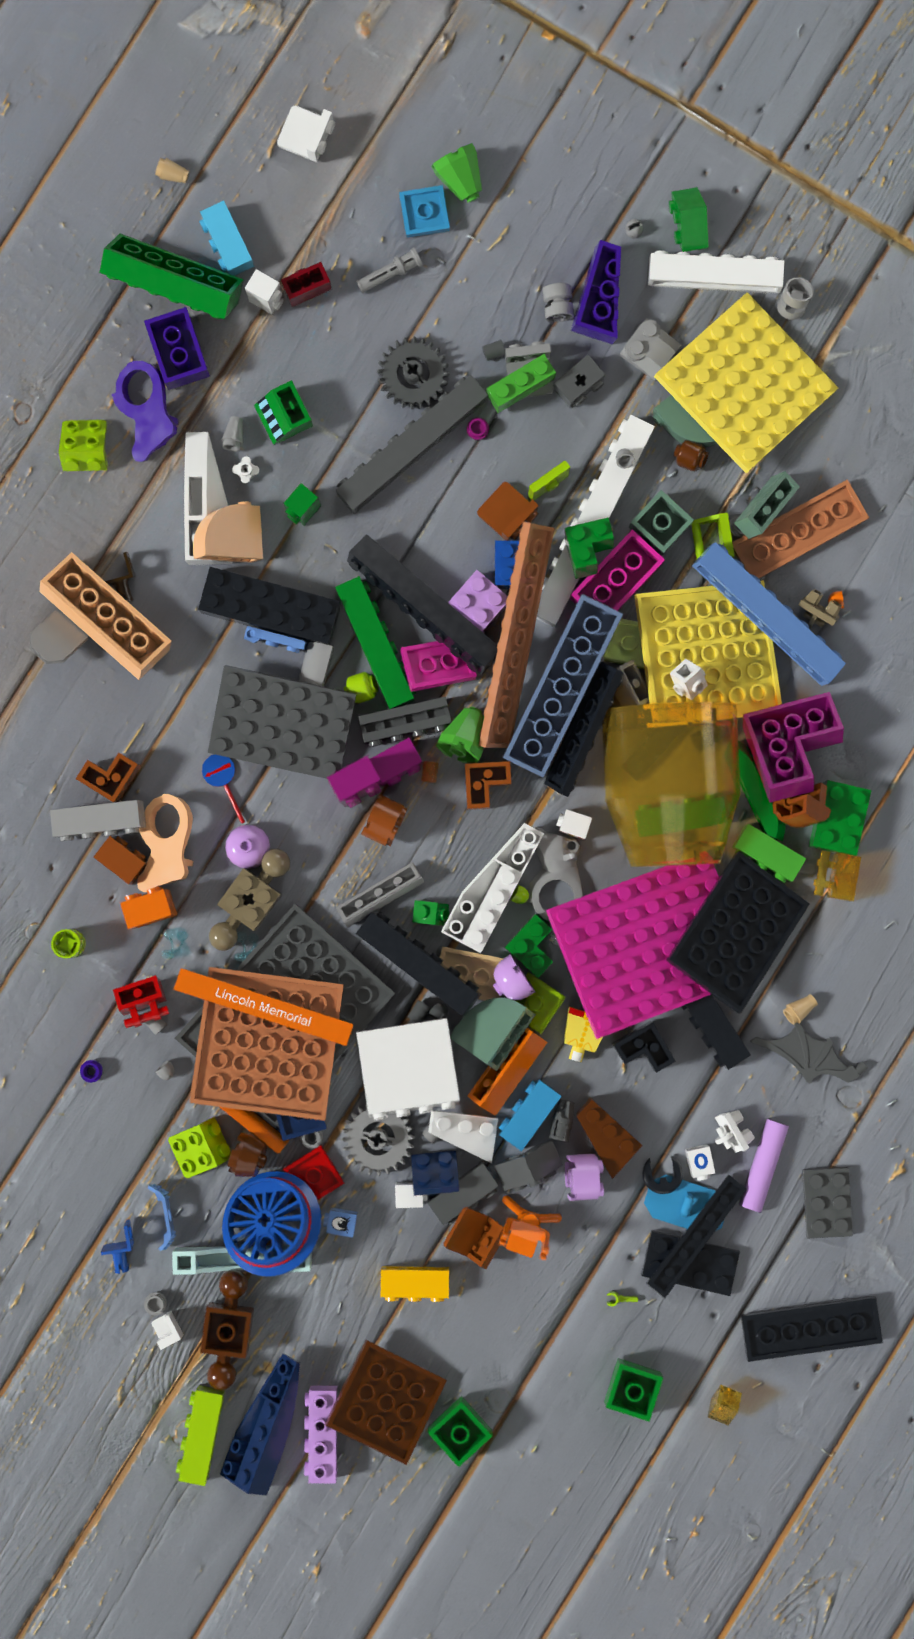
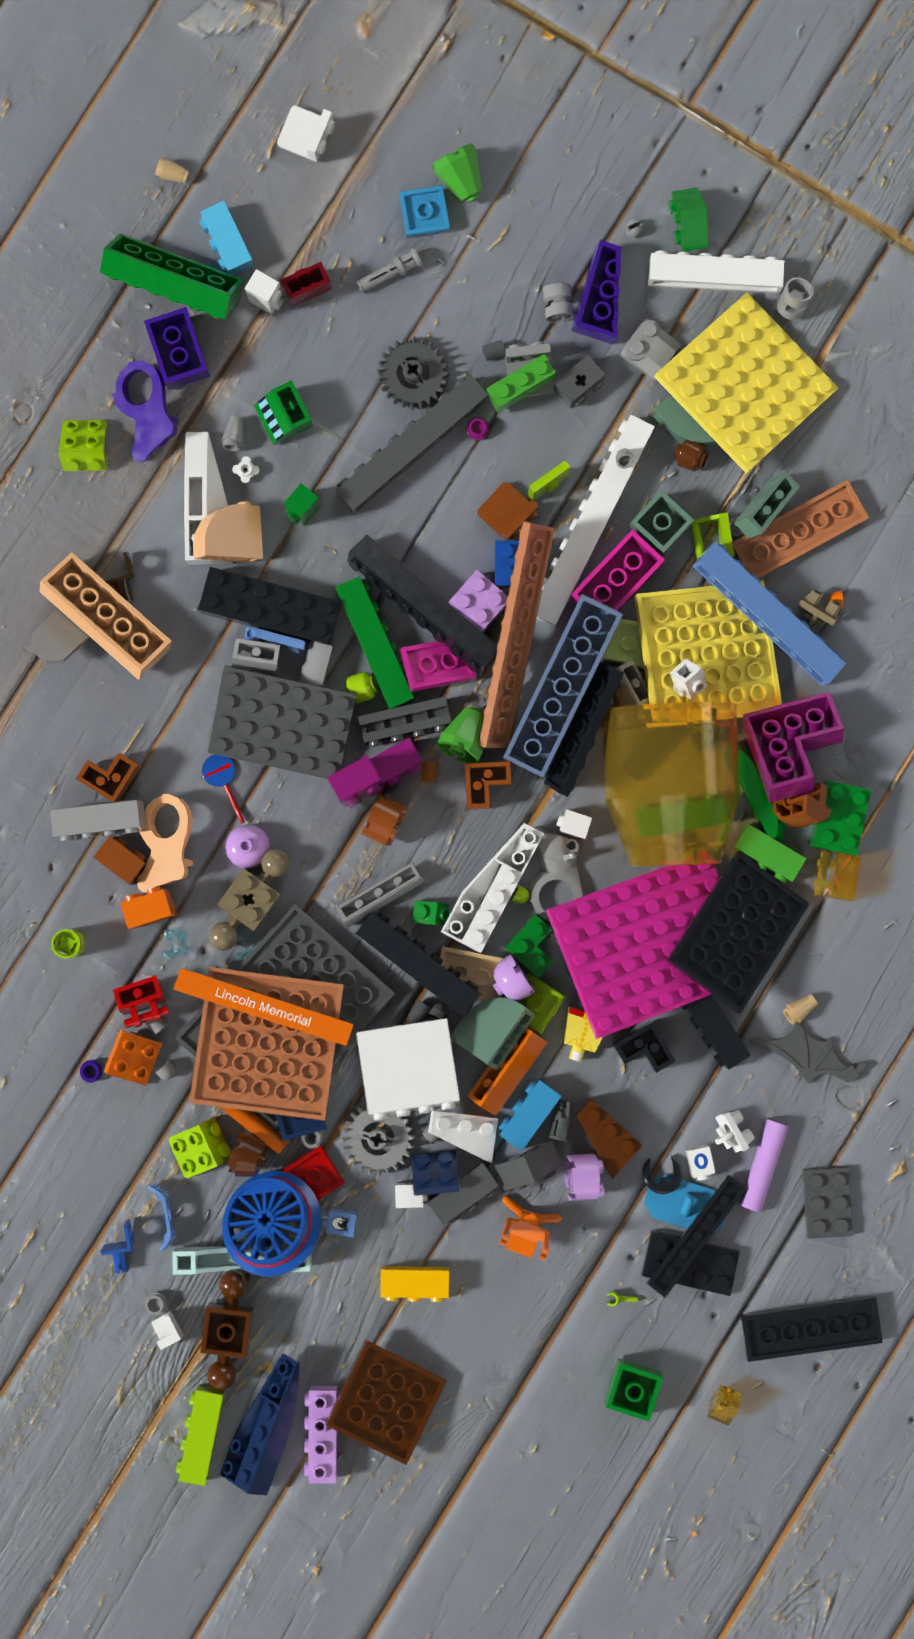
(132, 1057): none -> orange plate
(256, 656): none -> light grey brick
(460, 1431): green brick -> none
(475, 1236): dark orange bracket -> none
(585, 541): green brick -> none

